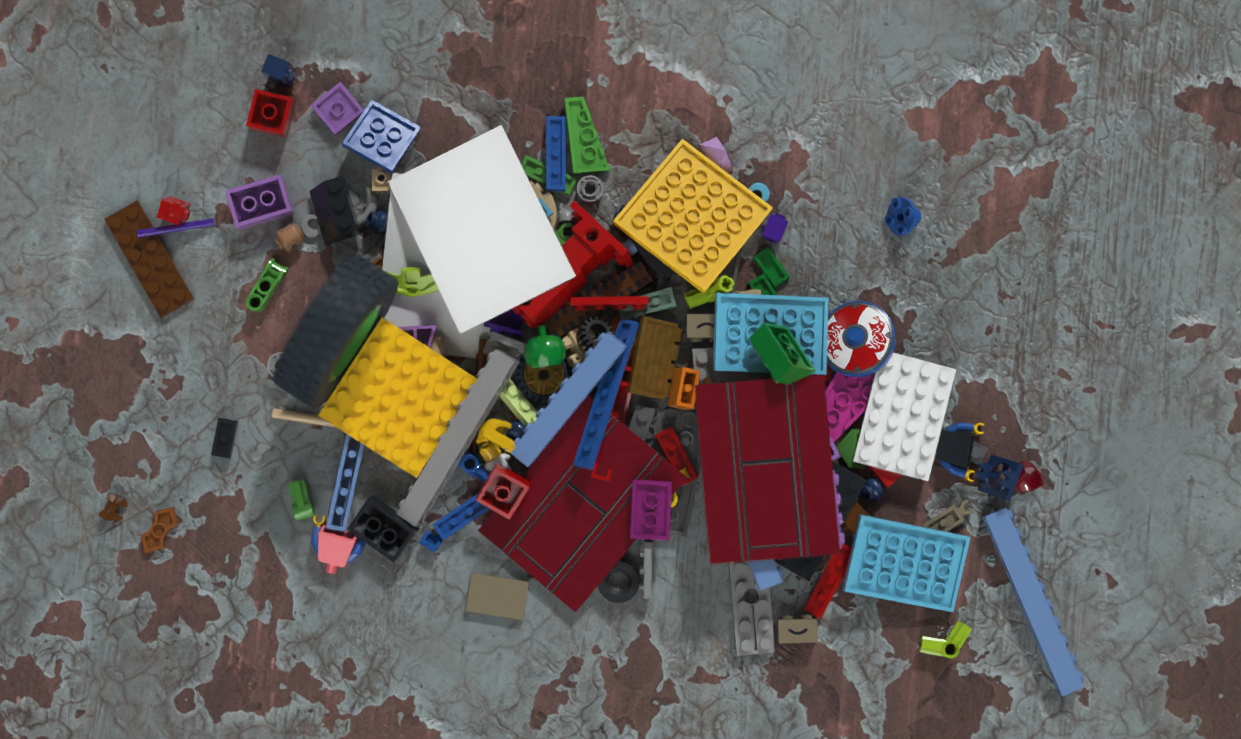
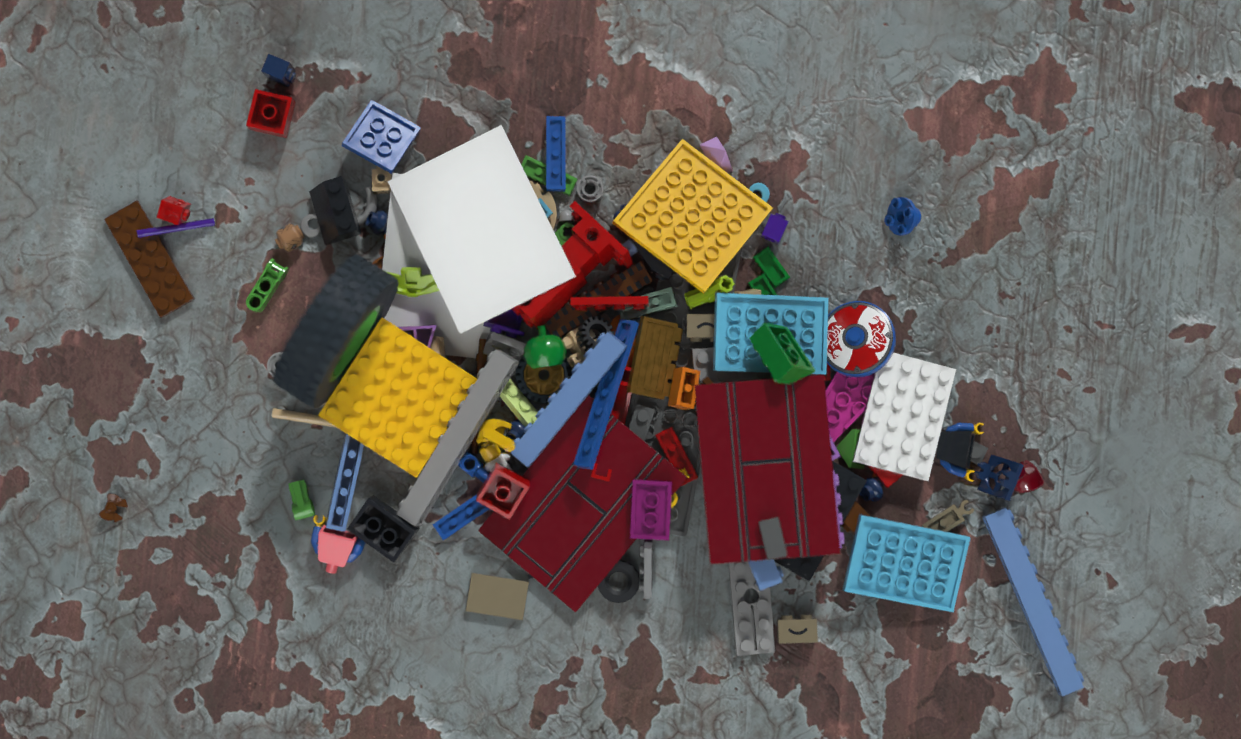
(163, 522): dark orange tile -> none
(224, 438): black plate -> none
(260, 202): medium lavender brick -> none
(338, 108): medium lavender plate -> none
(430, 541): blue slope -> none
(584, 145): bright green wing -> none
(772, 538): none -> dark grey tile
(828, 582): red plate -> none
(937, 646): lime piece -> none

